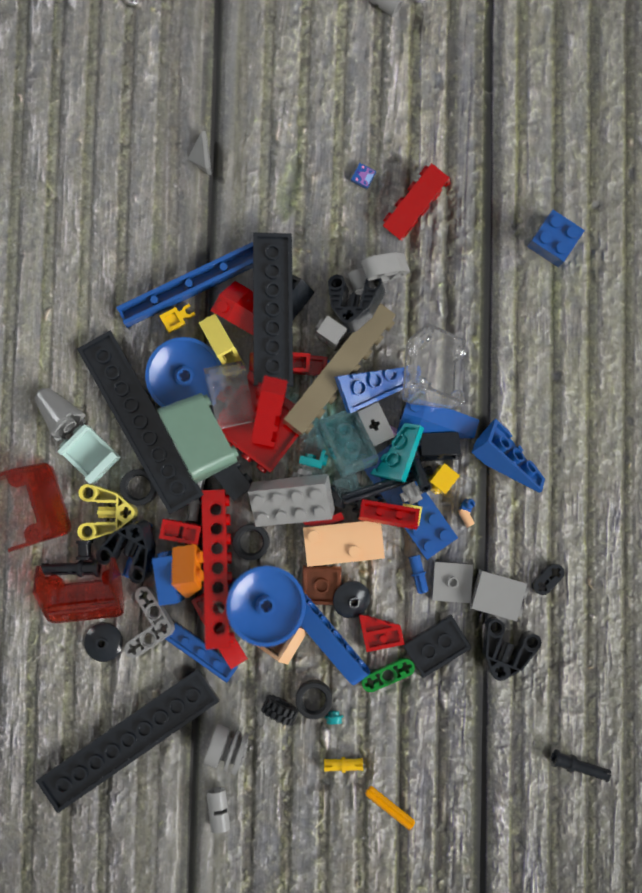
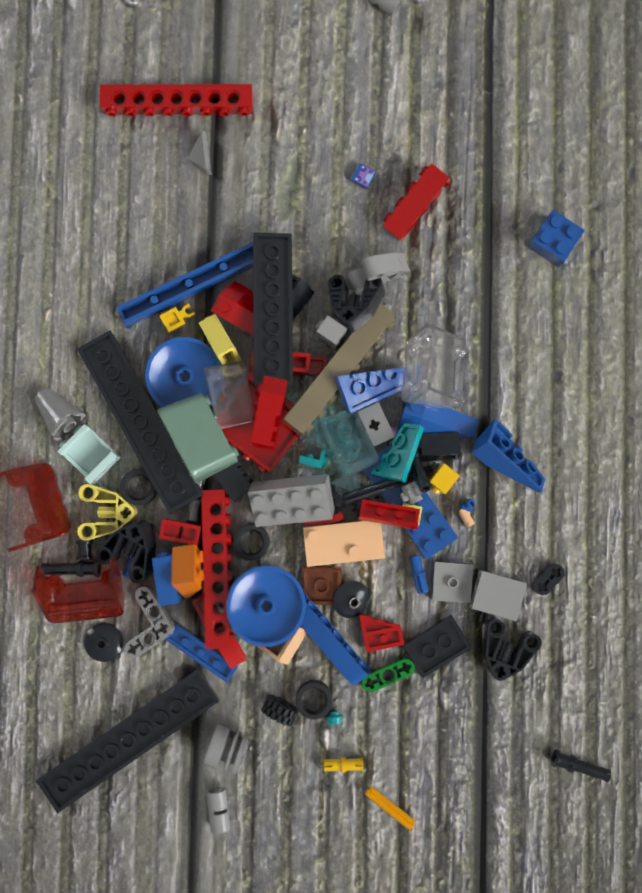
(169, 93): none -> red brick

